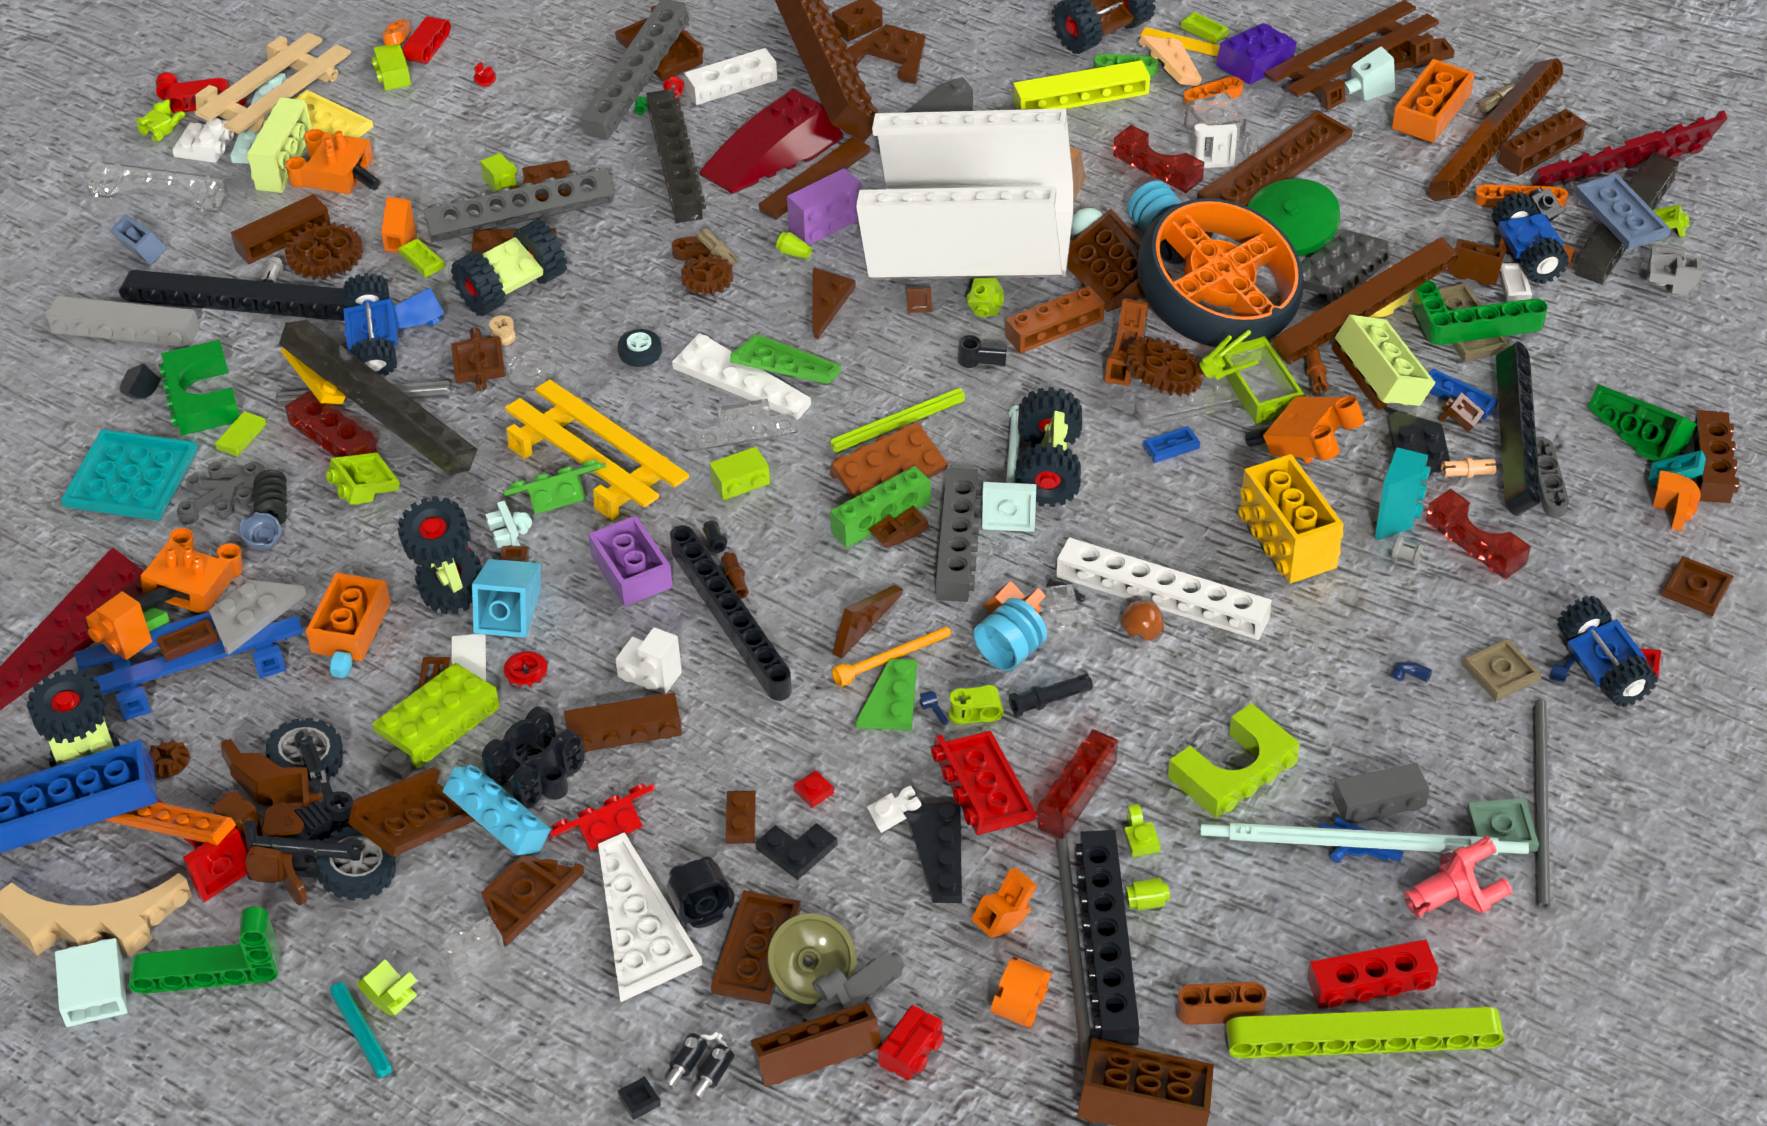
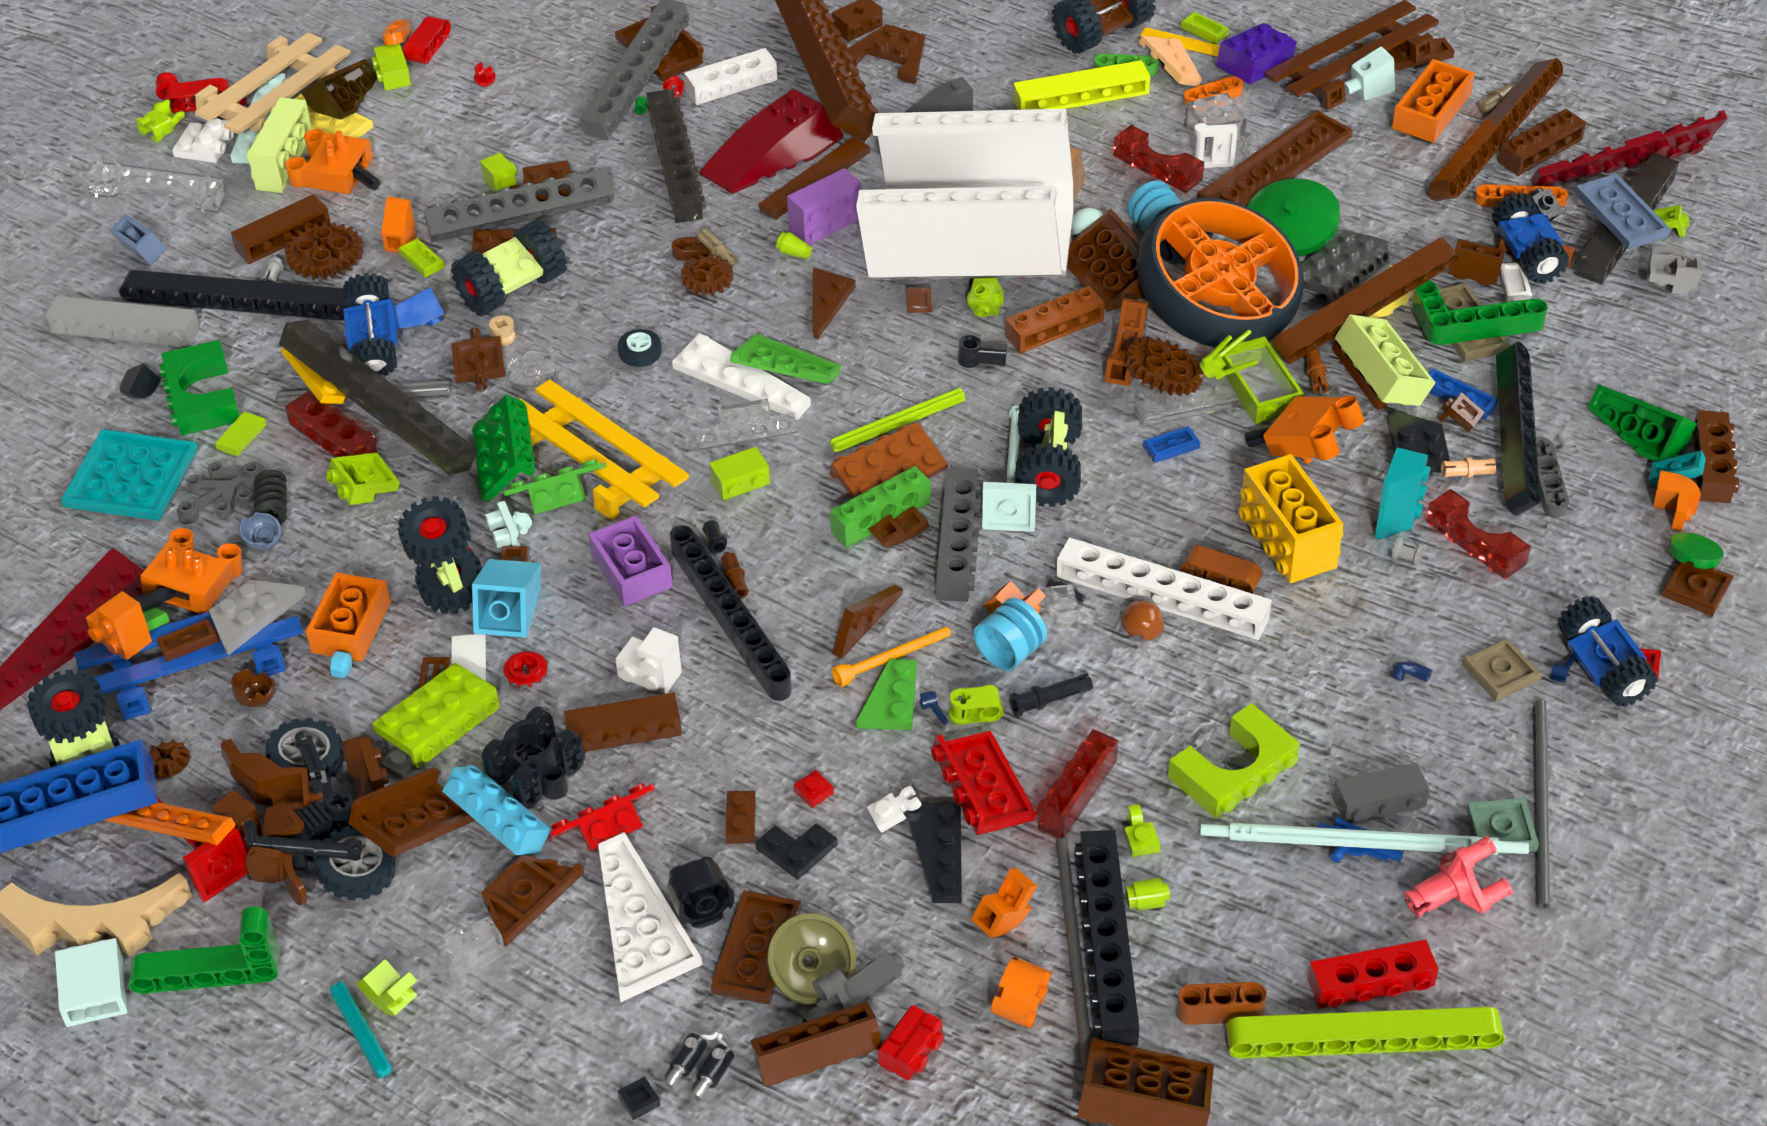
(252, 689): none -> reddish brown hair
(341, 91): none -> dark brown wedge
(363, 765): none -> reddish brown bracket
(502, 446): none -> green bracket
(1222, 568): none -> dark orange beam
(1696, 549): none -> green tile

